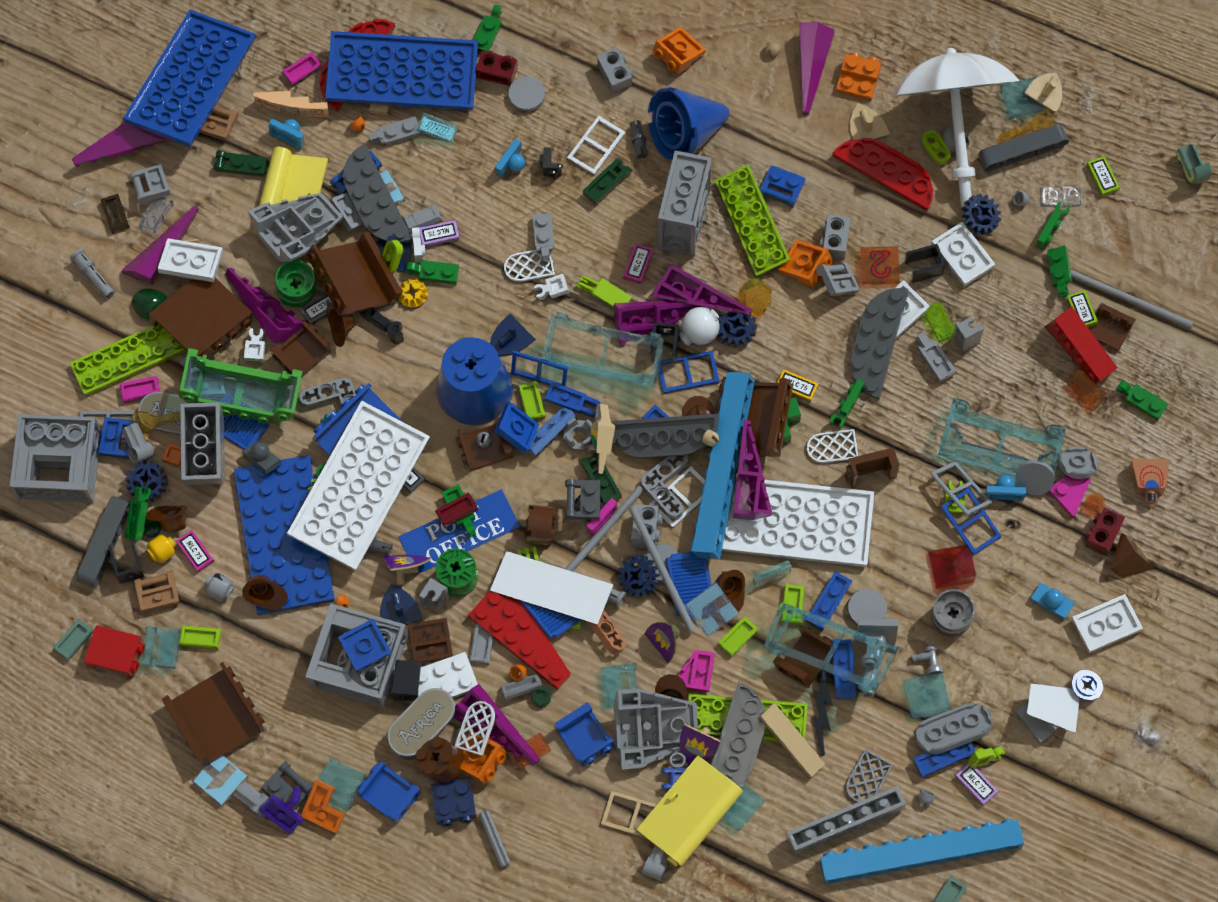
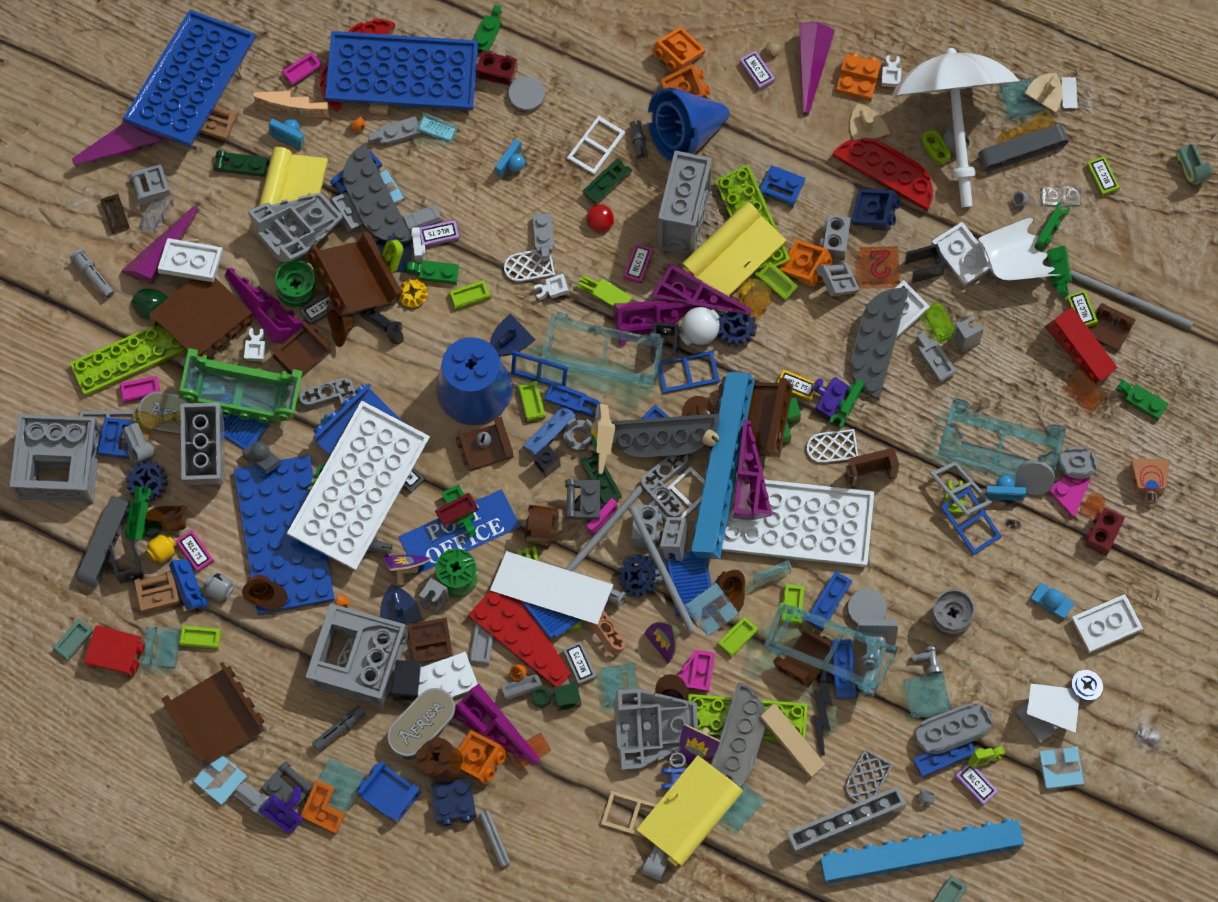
(172, 455): orange tile -> none
(187, 584): none -> blue plate
(337, 729): none -> dark grey pin
(365, 645): blue plate -> none
(469, 295): none -> lime tile
(488, 728): white window -> none
(516, 427): blue plate -> none
(546, 461): none -> black brick
(549, 170): pearl dark grey bracket -> none
(566, 696): none -> dark green brick
(579, 663): none -> tile
(584, 735): blue panel -> none
(600, 218): none -> red hair
(611, 71): light grey brick -> none
(674, 537): none -> light grey hinge
(688, 80): none -> orange plate
(738, 242): none -> light yellow door
(757, 70): none -> tile
(777, 280): none -> lime tile
(830, 397): none -> dark purple plate
(875, 208): none -> dark blue plate
(891, 74): none -> white plate
(952, 566): clear red slope -> none
(981, 214): dark blue gear -> none
(1012, 253): none -> white piece
(1061, 768): none -> tile
(1069, 92): none -> white sticker
(1129, 558): reddish brown slope -> none

